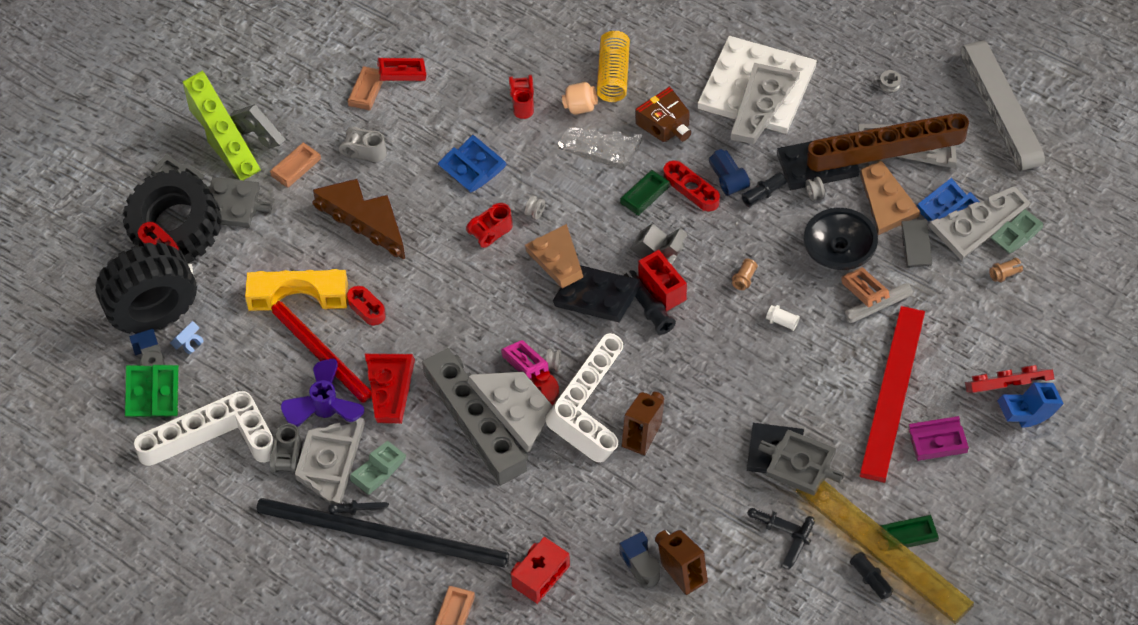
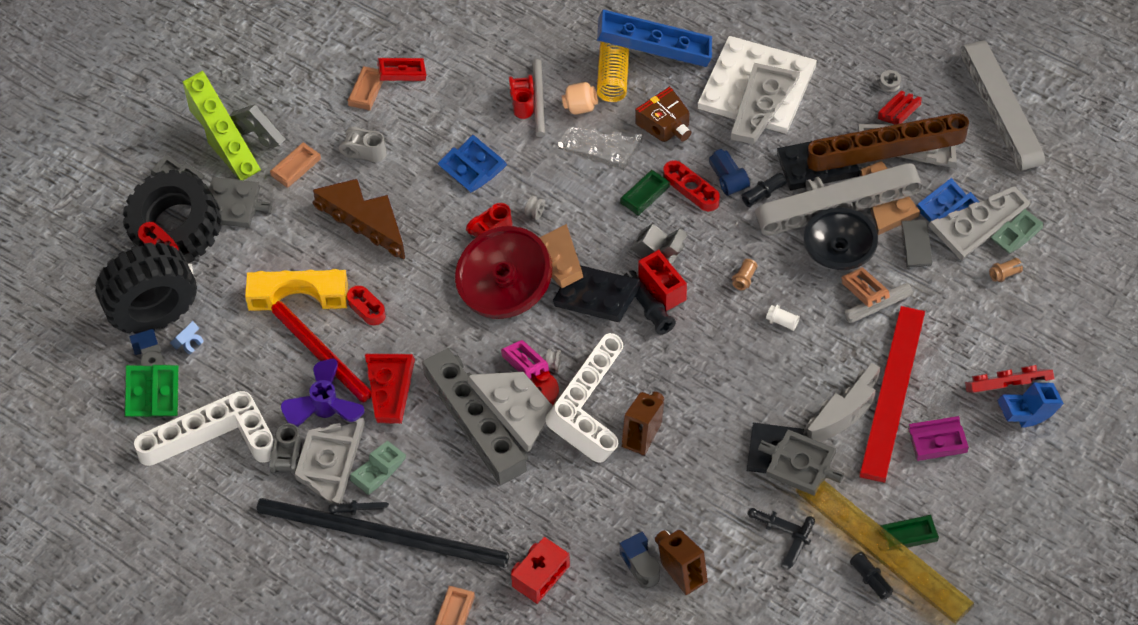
(503, 272): none -> dark red dish
(538, 98): none -> light grey bar
(654, 38): none -> blue piece
(846, 409): none -> light grey slope
(851, 194): none -> light grey beam
(895, 107): none -> red tile

